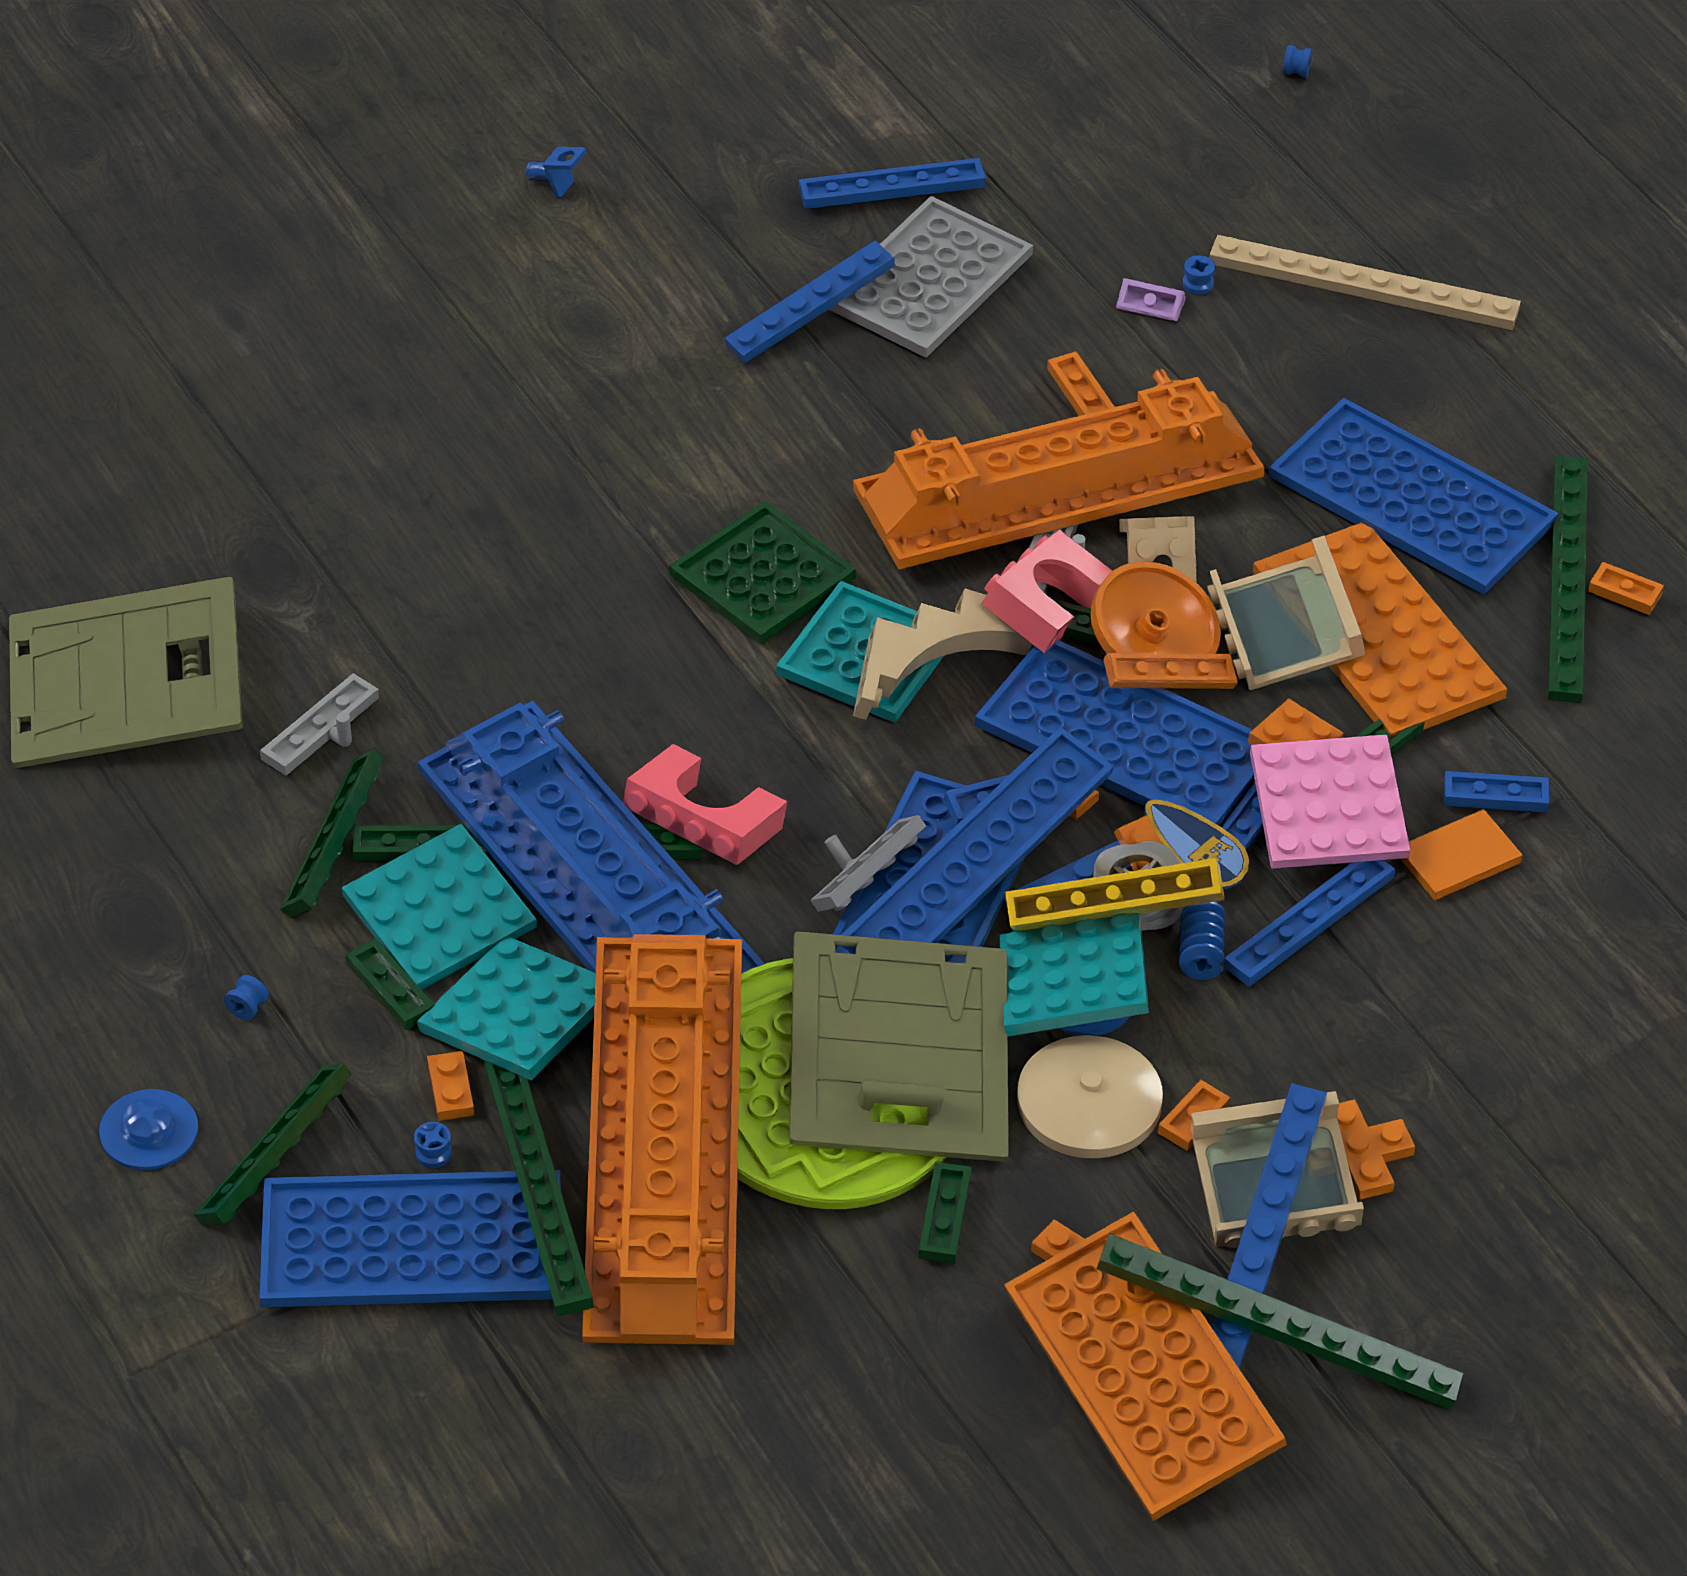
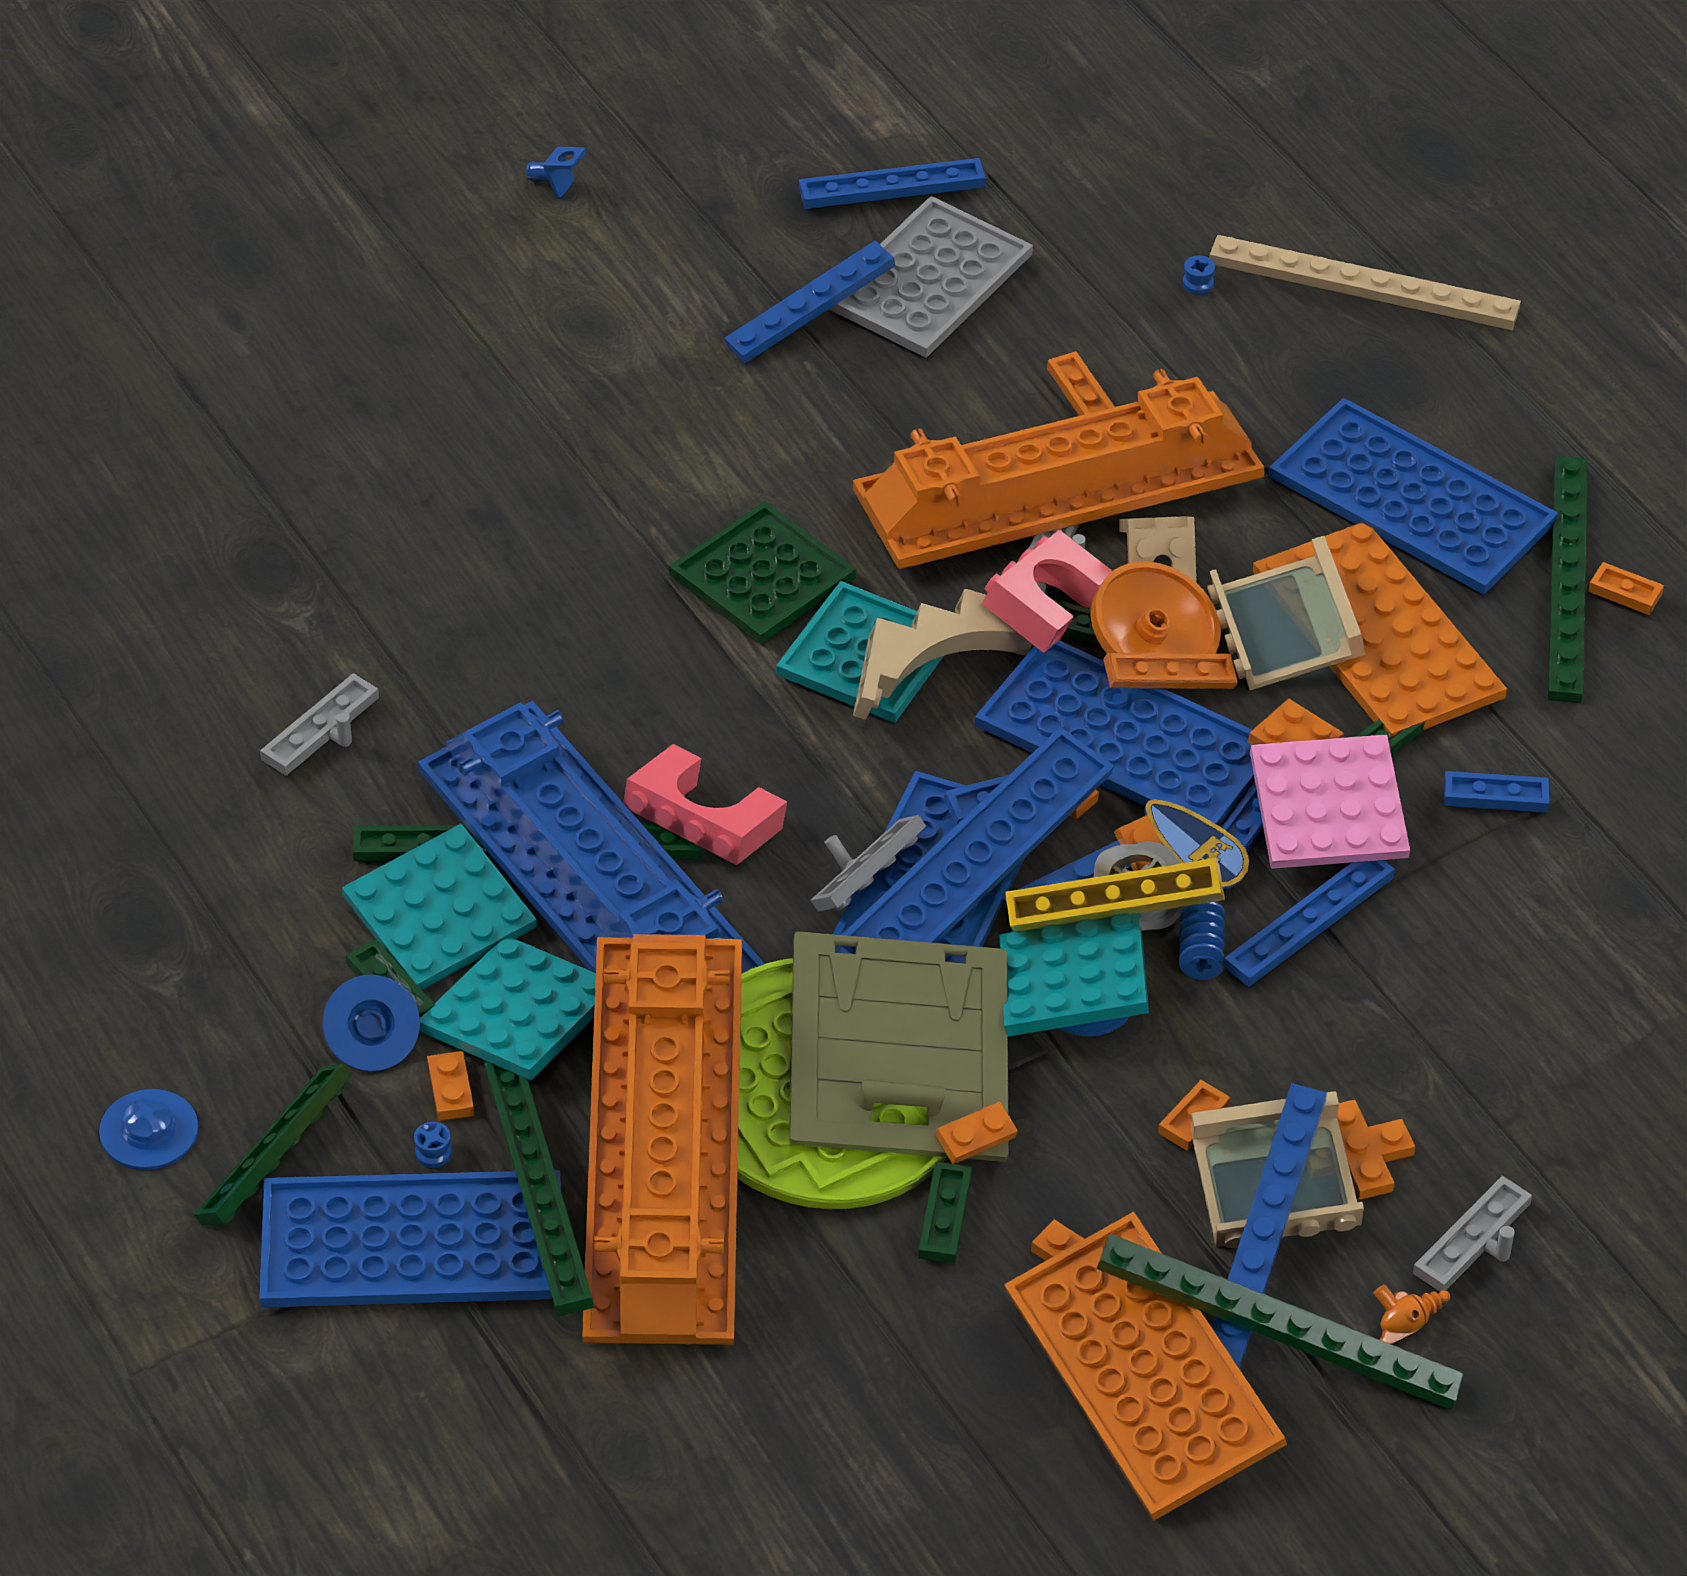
(103, 672): olive door -> none
(246, 997): blue wheel -> none
(331, 834): dark green plate -> none
(371, 1023): none -> blue hat
(976, 1132): none -> orange plate
(1089, 1096): tan dish -> none
(1150, 300): lavender slope -> none
(1297, 61): blue wheel -> none
(1406, 1312): none -> orange piece
(1460, 854): orange tile -> none
(1474, 1234): none -> light grey plate

